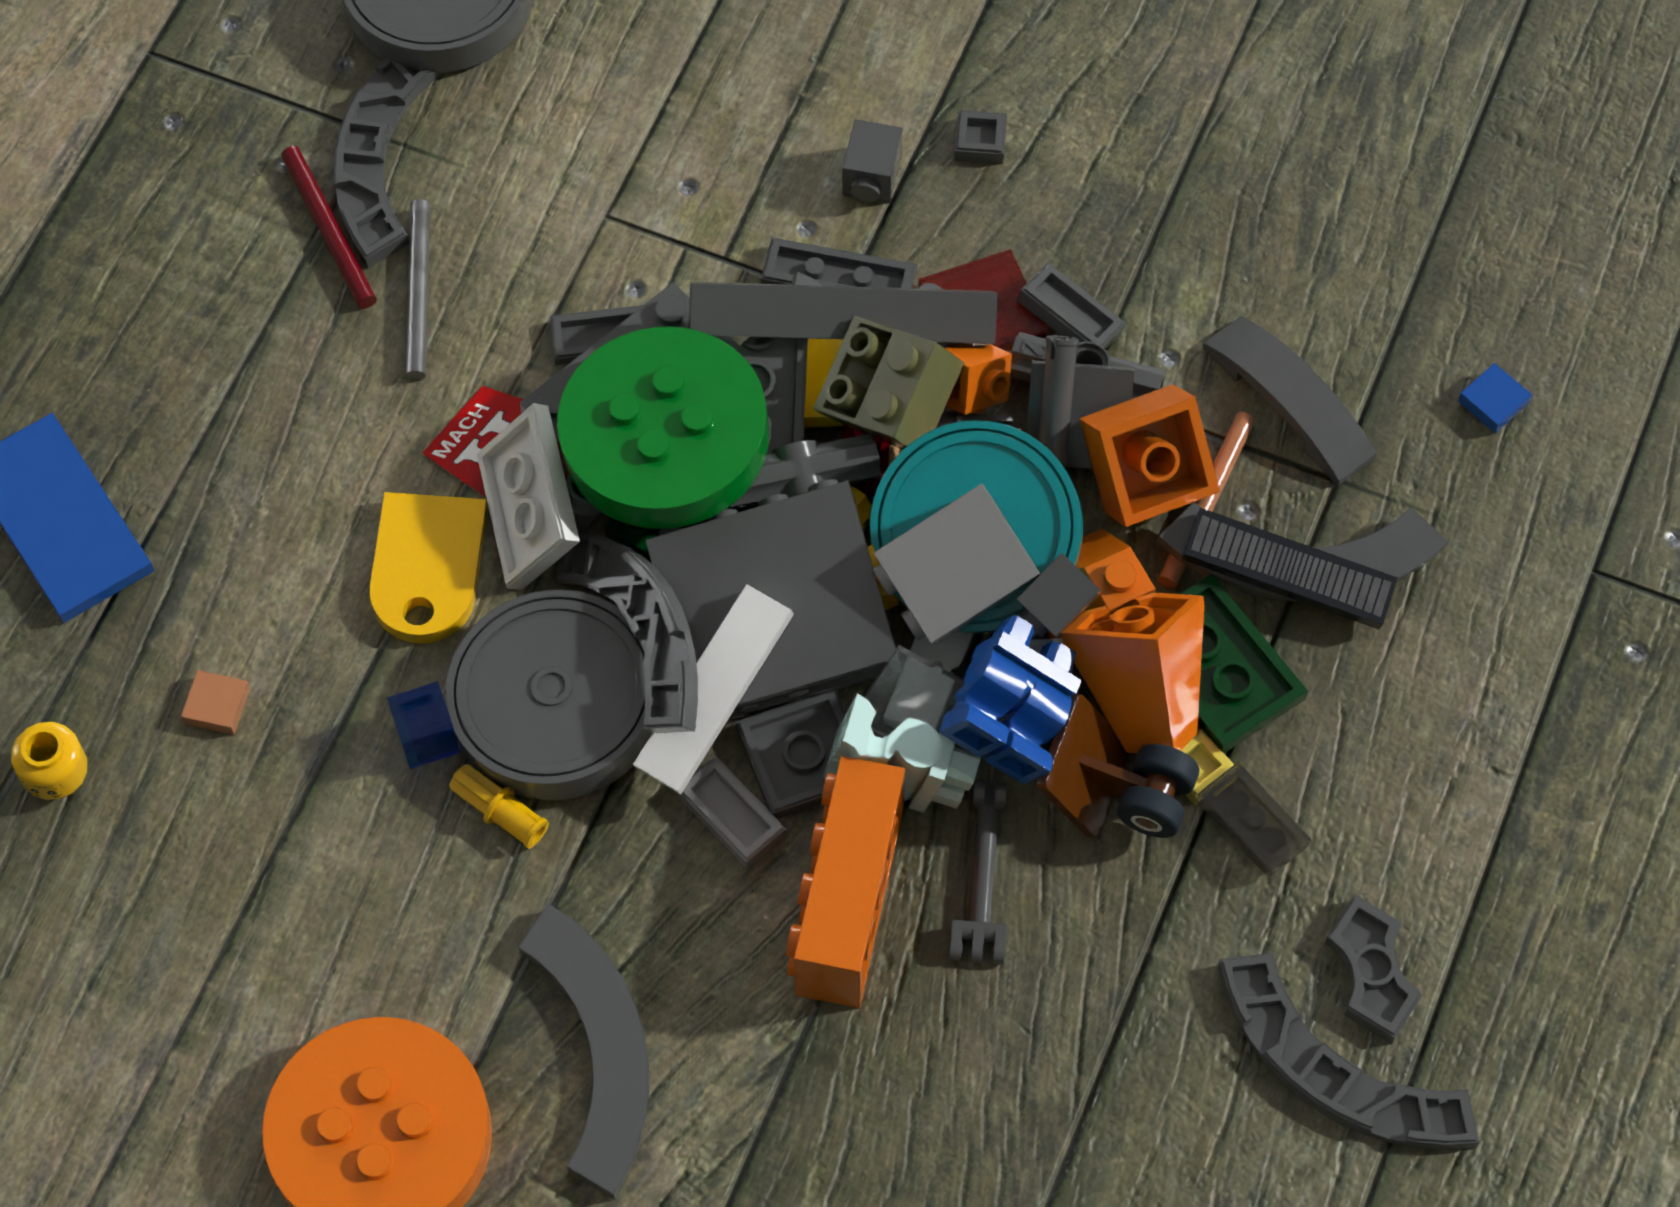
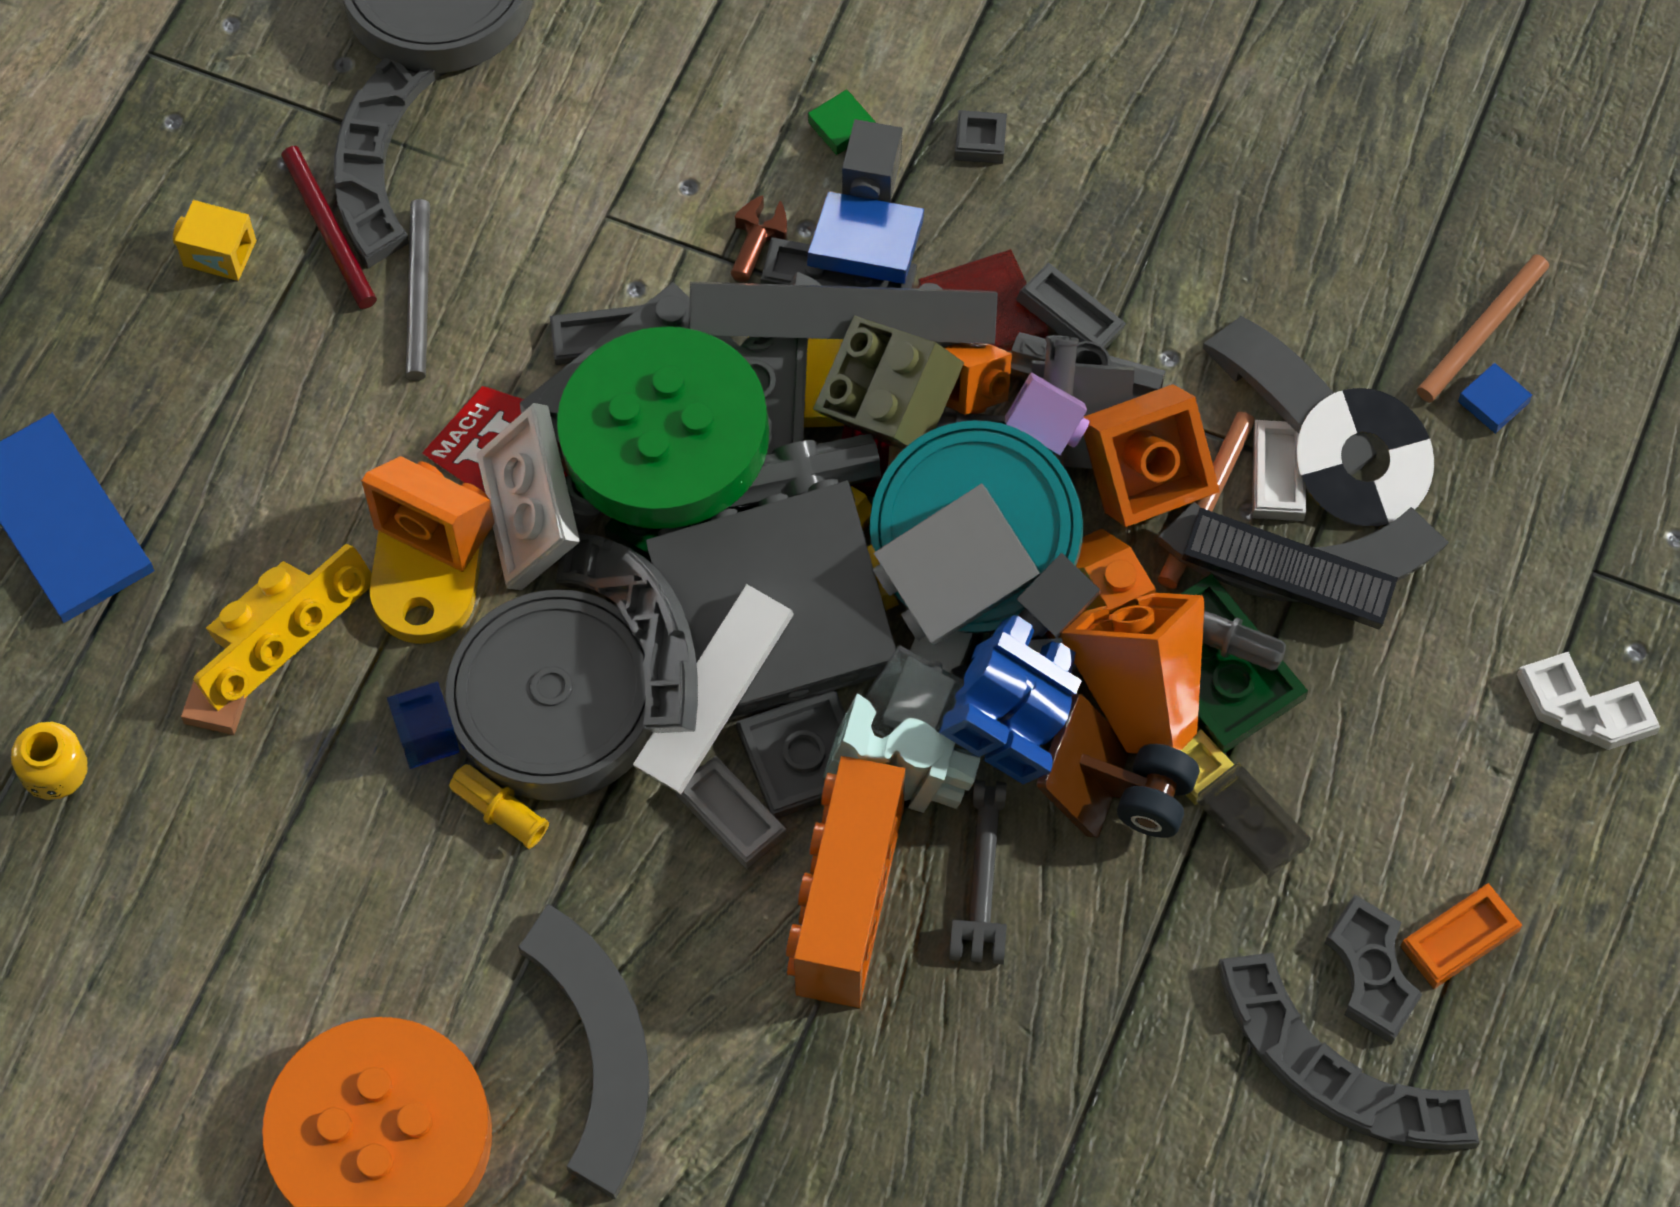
(214, 240): none -> yellow brick
(277, 621): none -> yellow bracket
(428, 510): none -> orange slope
(757, 235): none -> copper bar
(835, 120): none -> green tile
(865, 237): none -> tile
(1048, 414): none -> lavender brick
(1242, 641): none -> dark grey axle
(1277, 482): none -> white tile
(1334, 488): none -> sticker
(1461, 936): none -> orange tile
(1482, 328): none -> nougat bar
(1602, 719): none -> white tile

